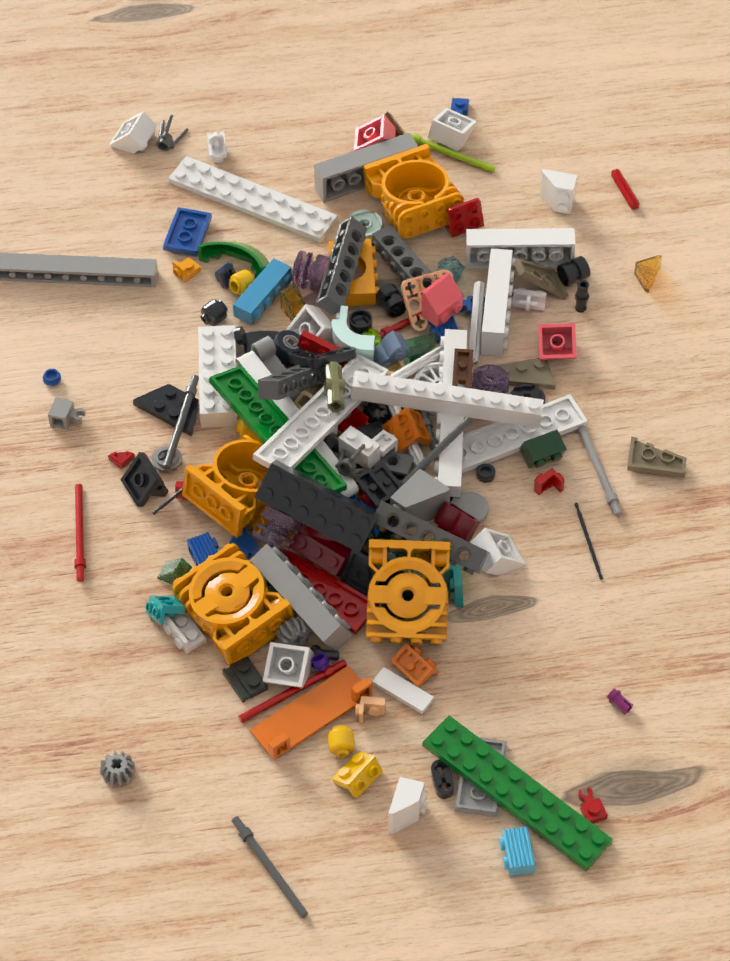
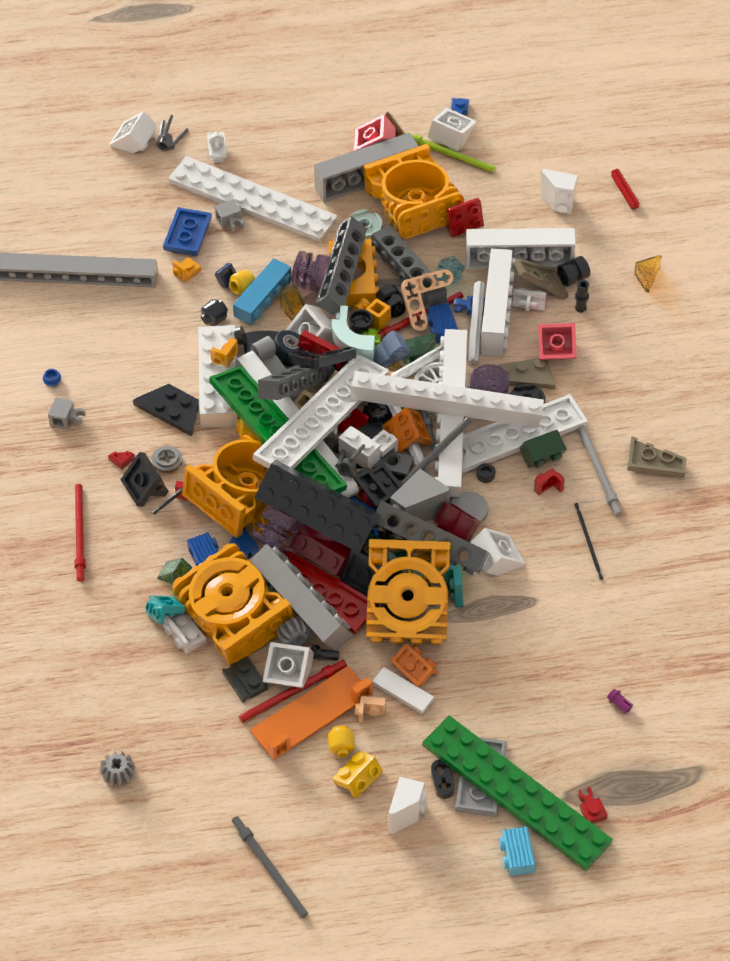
(190, 393): dark grey bar -> none
(226, 354): none -> light orange bracket
(229, 215): none -> light grey brick
(236, 250): green windscreen -> none
(320, 662): dark purple plate -> none
(334, 387): olive piece -> none
(380, 312): none -> light orange brick
(441, 300): coral slope -> none
(462, 367): reddish brown plate -> none

